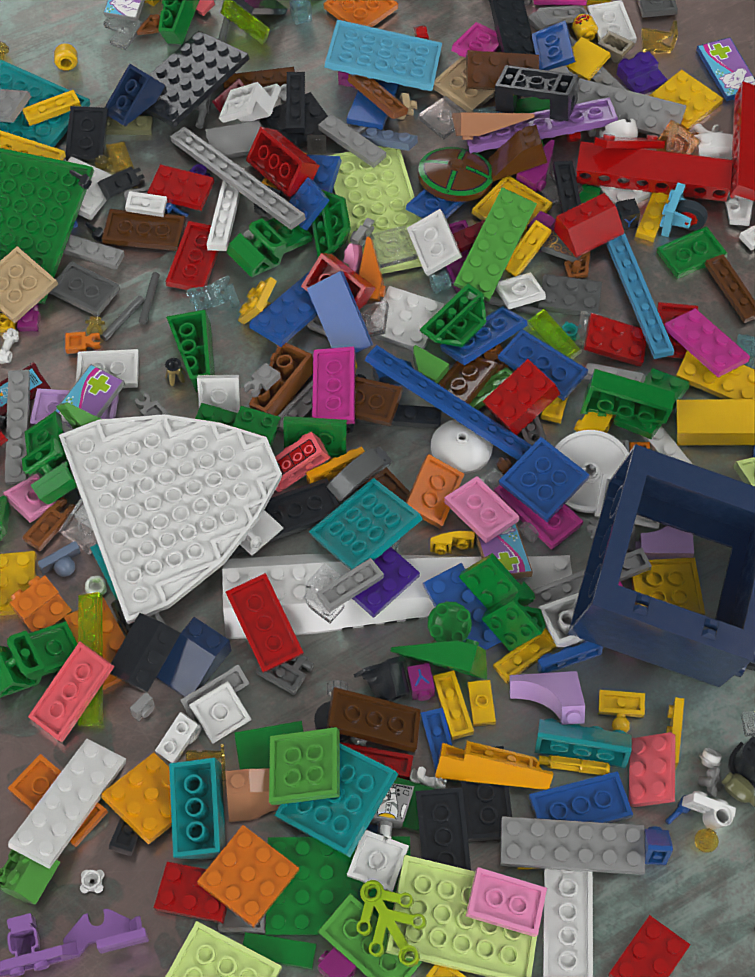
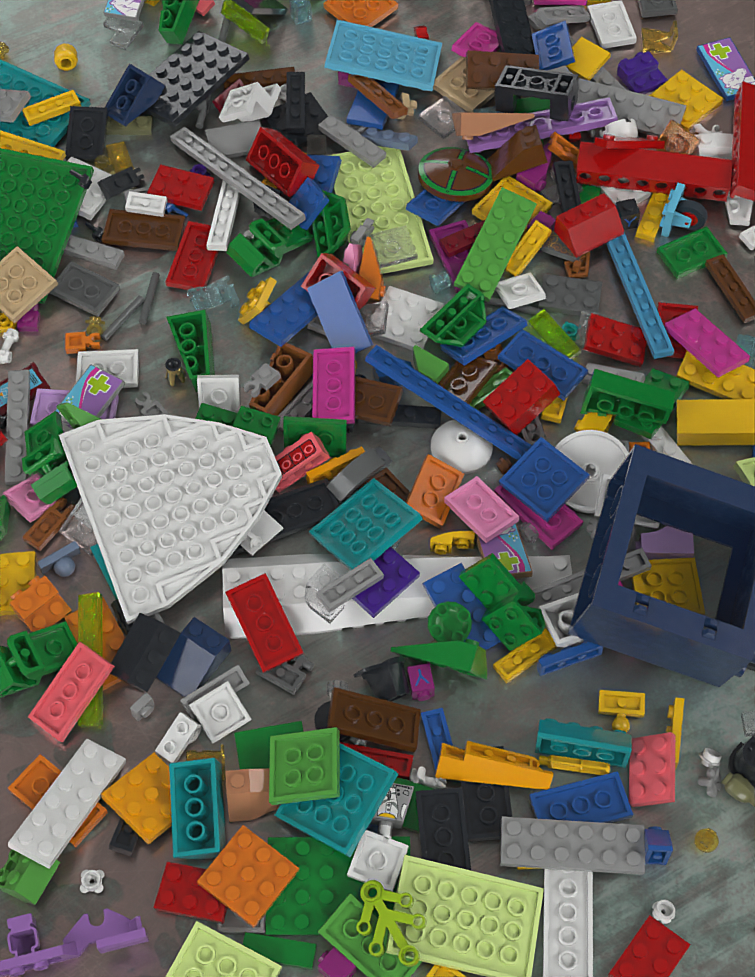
(96, 584): white tile -> none
(150, 25): dark orange piece -> none
(434, 242): white plate -> none
(453, 705): yellow plate -> none
(481, 703): yellow plate -> none
(506, 902): bright pink plate -> none
(555, 690): lavender arch -> none
(563, 149): none -> orange tile
(585, 26): yellow head -> none
(616, 45): dark tan slope -> none
(665, 906): none -> white plate
(678, 811): blue hand -> none
(709, 808): white plate -> none

